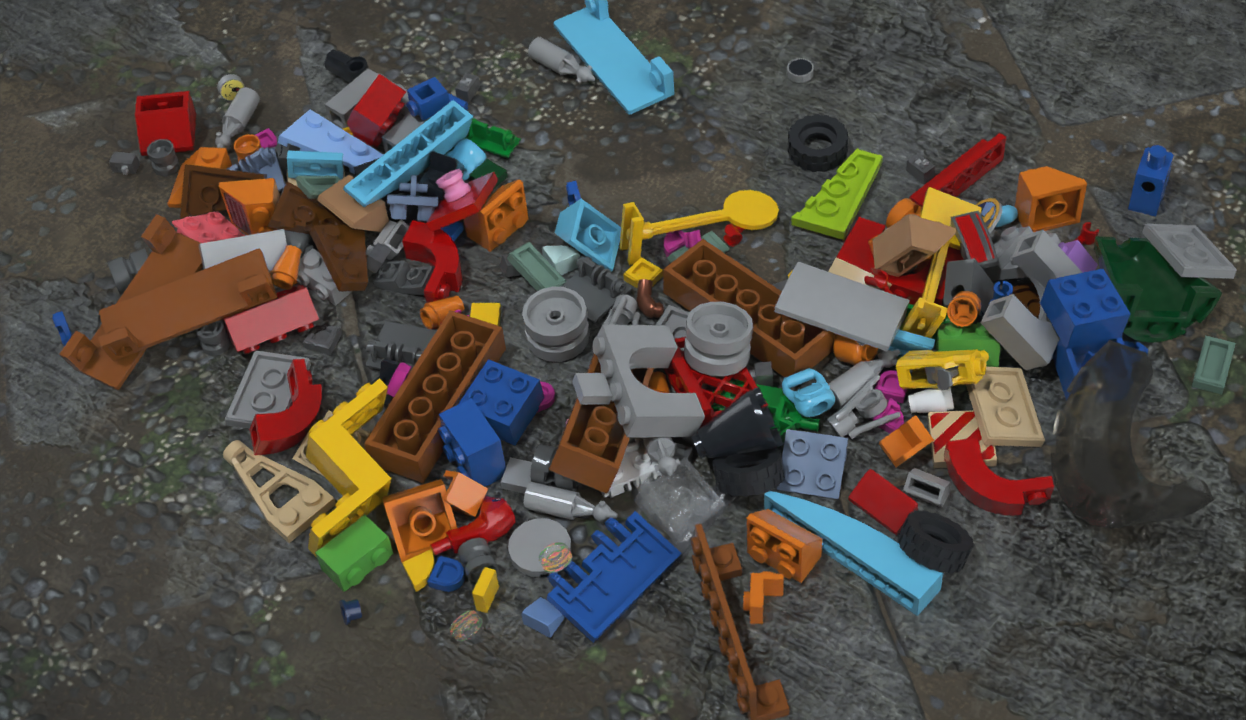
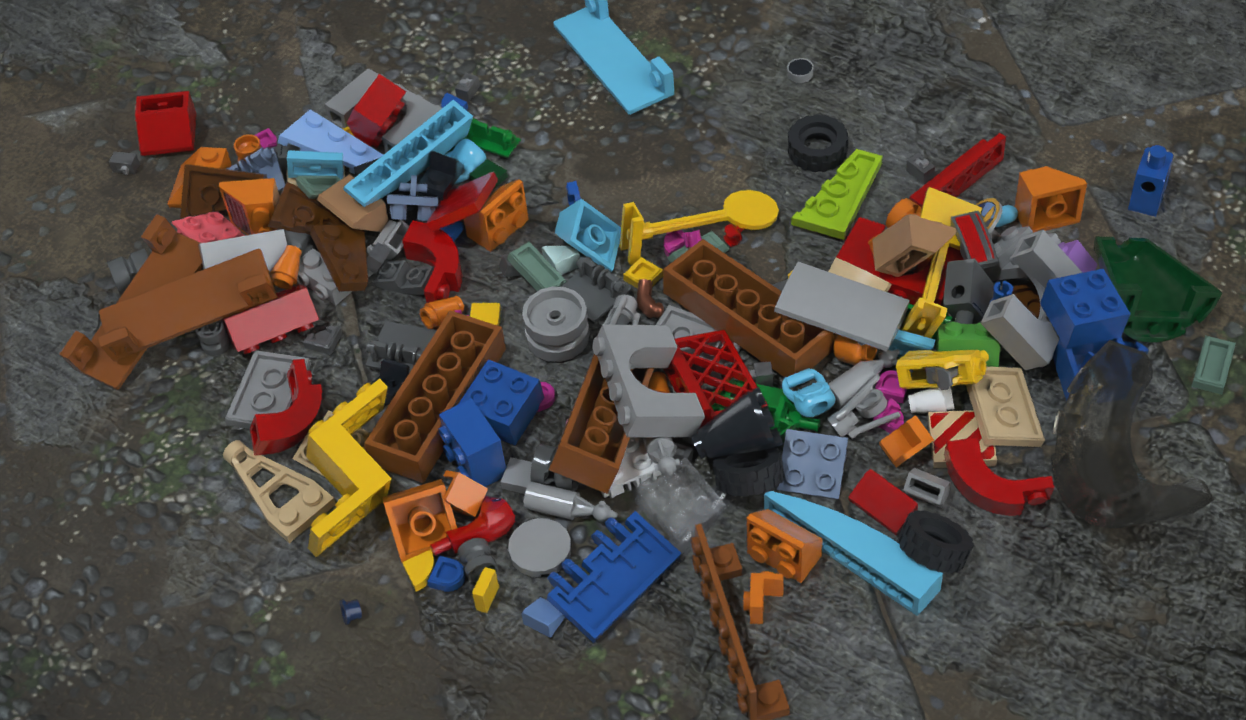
(62, 327): blue tile -> none
(163, 157): dark grey wheel -> none
(229, 86): tile -> none
(237, 116): light grey wheel -> none
(345, 65): black piece -> none
(354, 553): bright green brick -> none
(398, 378): dark pink tile -> none
(427, 98): blue brick -> none
(453, 185): bright pink wheel -> none
(465, 625): clear tile -> none
(555, 557): clear tile -> none
(558, 60): light grey wheel -> none
(592, 388): light grey tile -> none
(718, 338): light grey wheel -> none
(880, 280): red hand -> none
(964, 314): orange wheel -> none
(1086, 236): red hand -> none
(1189, 251): light grey tile -> none

